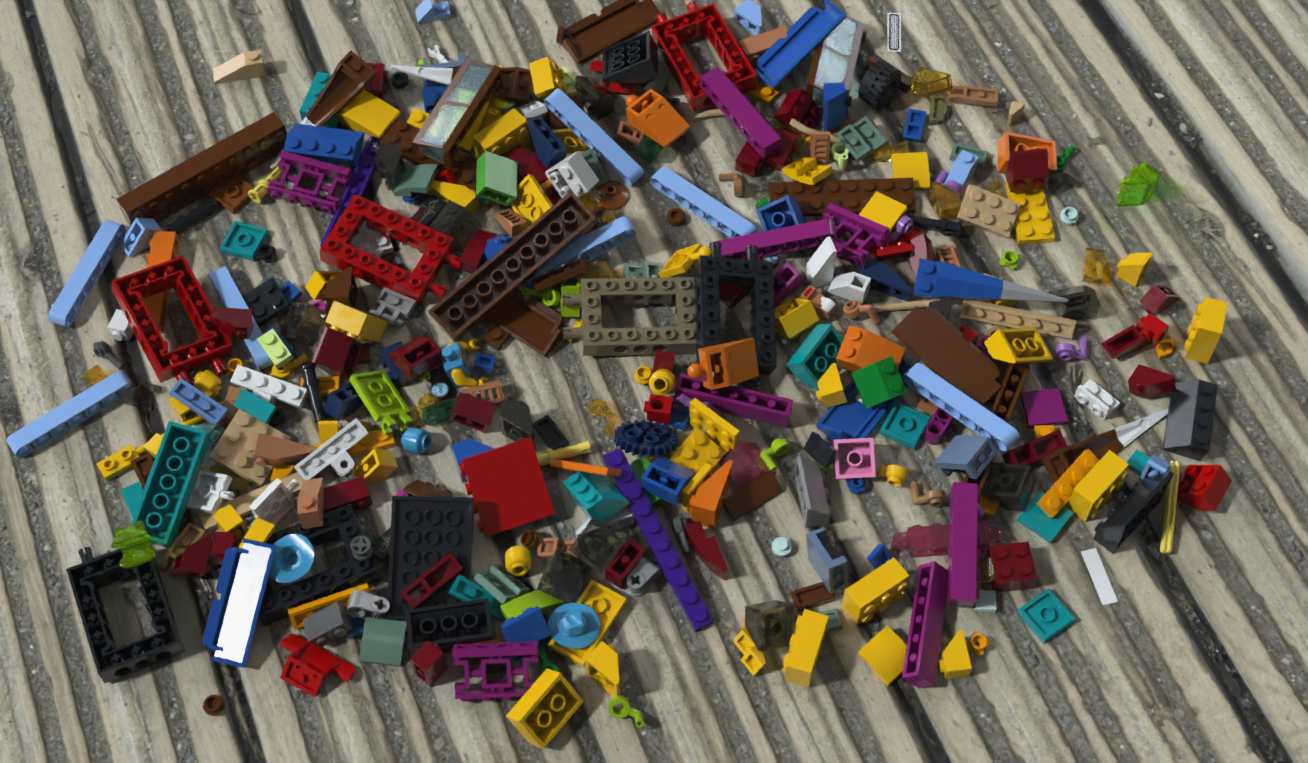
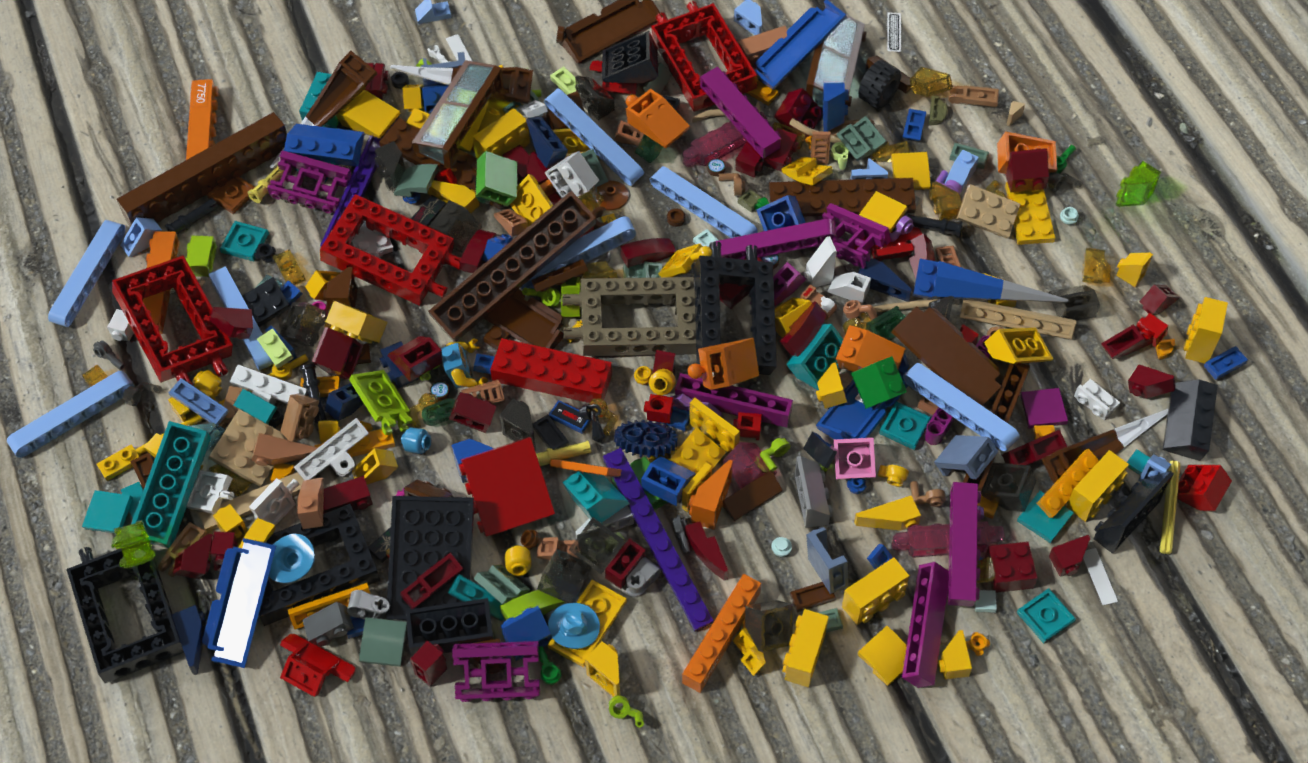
(107, 511): none -> teal tile
(191, 631): none -> dark blue slope
(201, 255): none -> lime brick
(202, 116): none -> orange brick
(213, 705): reddish brown plate -> none
(232, 364): light orange plate -> none
(242, 67): tan slope -> none
(289, 268): none -> clear yellow slope
(299, 417): none -> medium nougat slope
(360, 543): dark grey wheel -> none
(393, 302): light grey plate -> none
(413, 96): none -> yellow slope
(457, 46): none -> white sticker
(545, 708): yellow brick -> none
(547, 77): yellow brick -> none
(551, 371): none -> red brick
(568, 416): none -> tile
(587, 413): none -> black piece
(646, 250): none -> dark red slope
(705, 238): none -> light aqua tile
(714, 145): none -> clear pink hinge
(716, 167): none -> tile
(720, 633): none -> orange brick
(748, 424): none -> red brick
(749, 200): none -> olive tile
(804, 329): none -> dark red slope
(856, 322): none -> clear yellow plate
(873, 171): none -> light blue slope
(886, 323): none -> clear green hinge
(892, 515): none -> yellow slope
(1009, 255): lime plate -> none
(1068, 351): medium lavender plate -> none
(1069, 555): none -> dark red slope
(1225, 363): none -> blue plate

